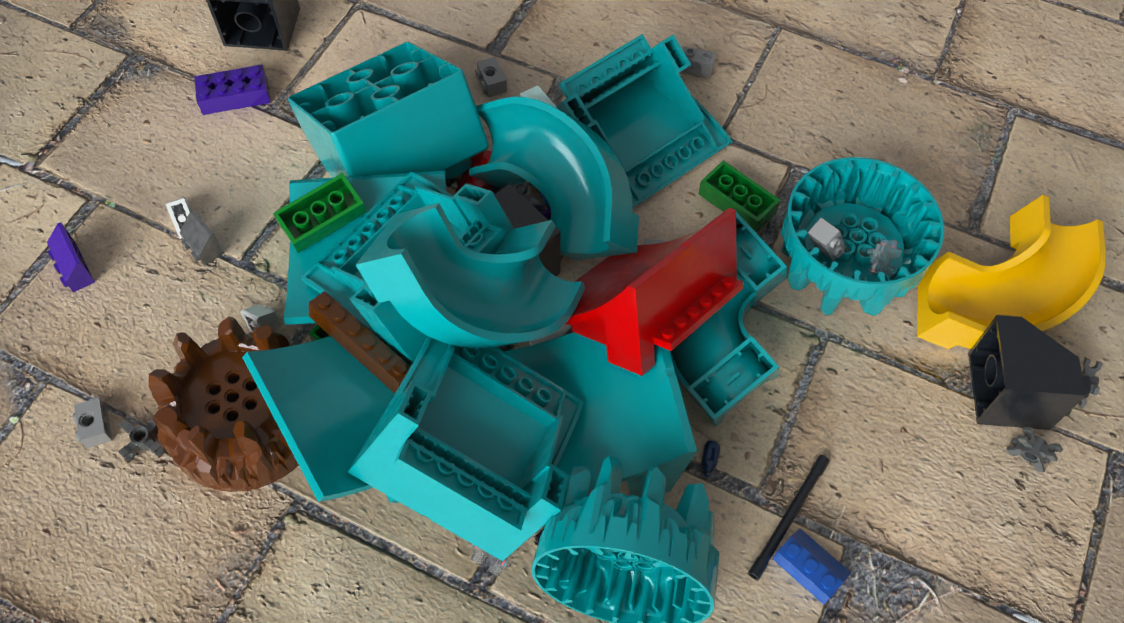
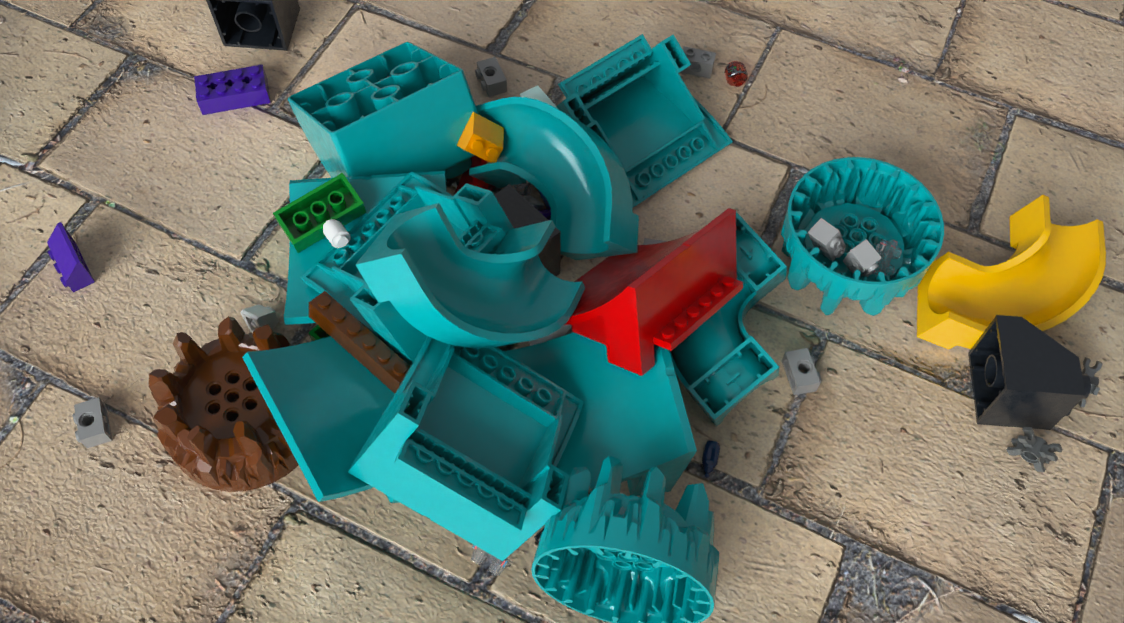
(135, 434): dark grey pin -> none
(179, 211): white slope -> none
(200, 240): flat silver slope -> none
(336, 233): none -> white brick
(482, 138): none -> light orange slope
(731, 189): green brick -> none
(736, 73): none -> clear red head
(762, 560): black piece -> none
(801, 382): none -> light grey brick
(811, 566): blue slope -> none
(862, 258): none -> light grey brick

